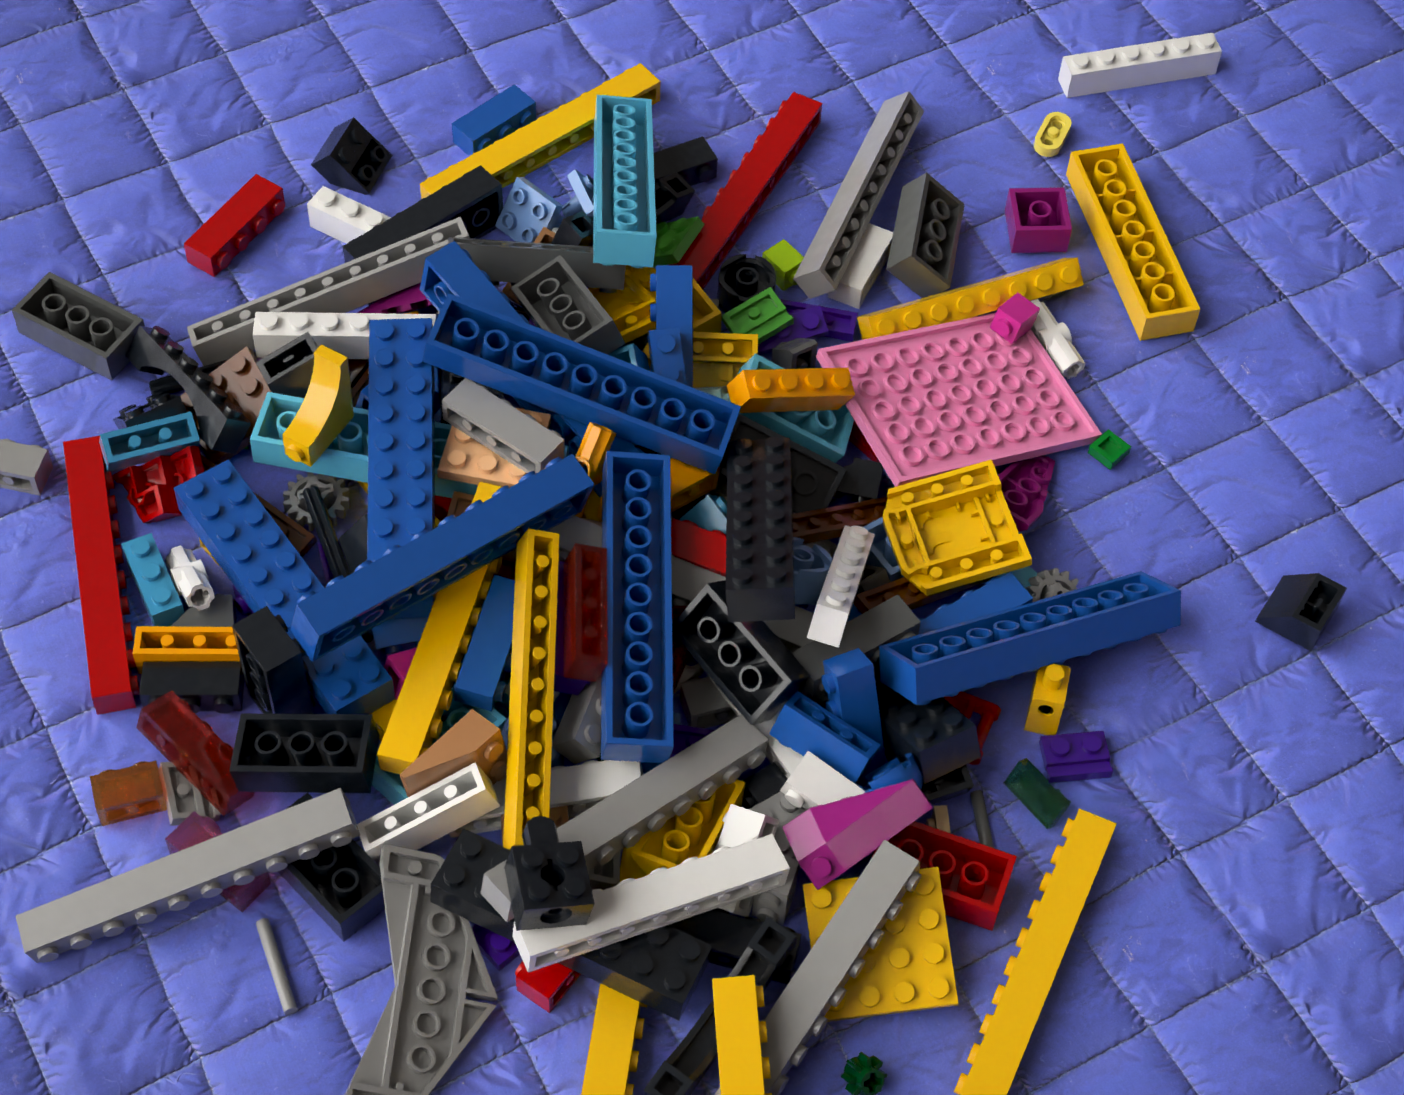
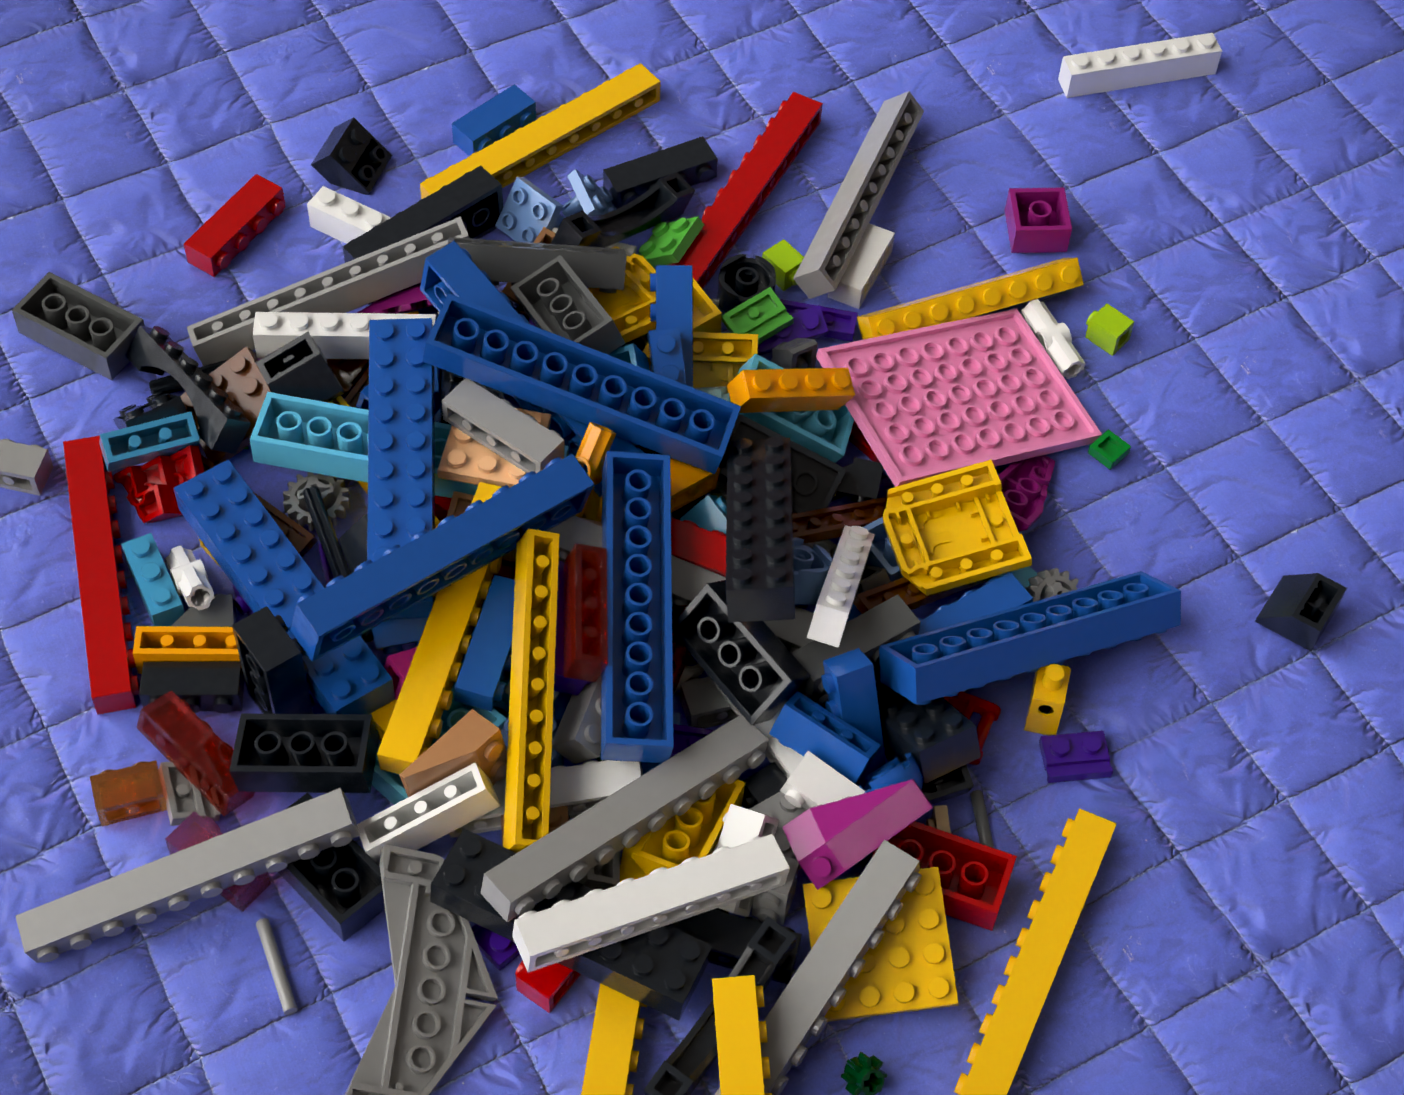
(324, 409): yellow arch -> none
(548, 879): black brick -> none
(624, 182): medium azure brick -> none
(925, 236): dark grey brick -> none
(1014, 318): dark pink brick -> none
(1037, 793): clear green hinge -> none
(1052, 134): light yellow plate -> none
(1109, 329): none -> lime brick
(1132, 242): yellow brick -> none

